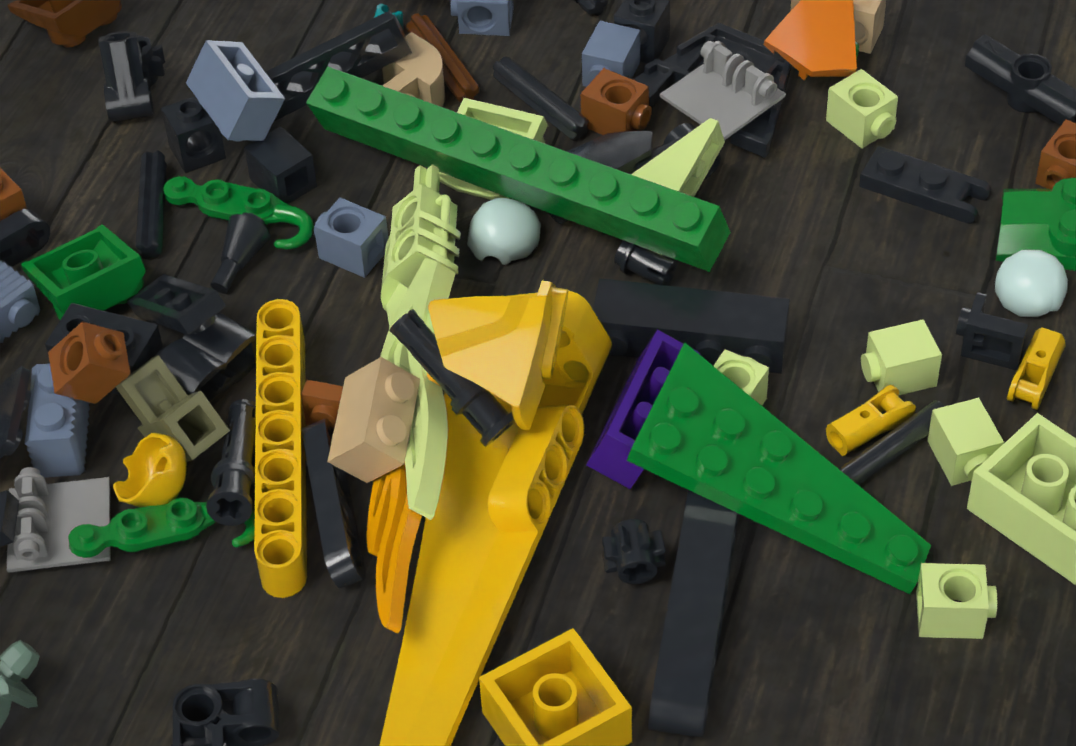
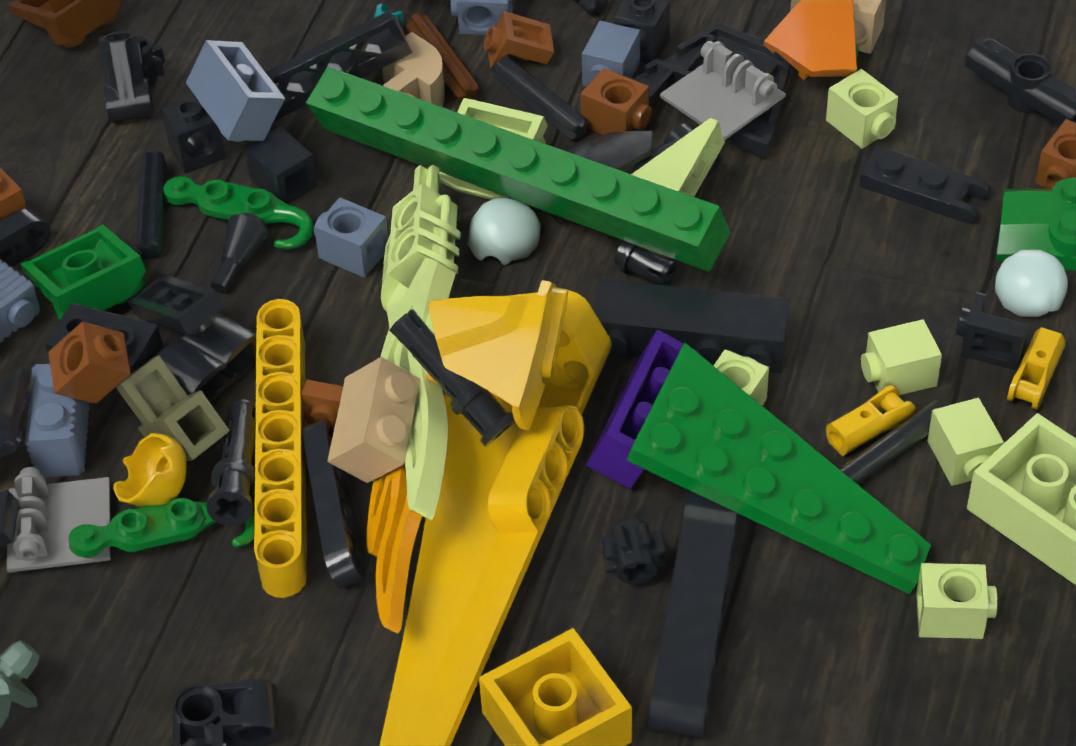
(519, 37): none -> dark orange bracket

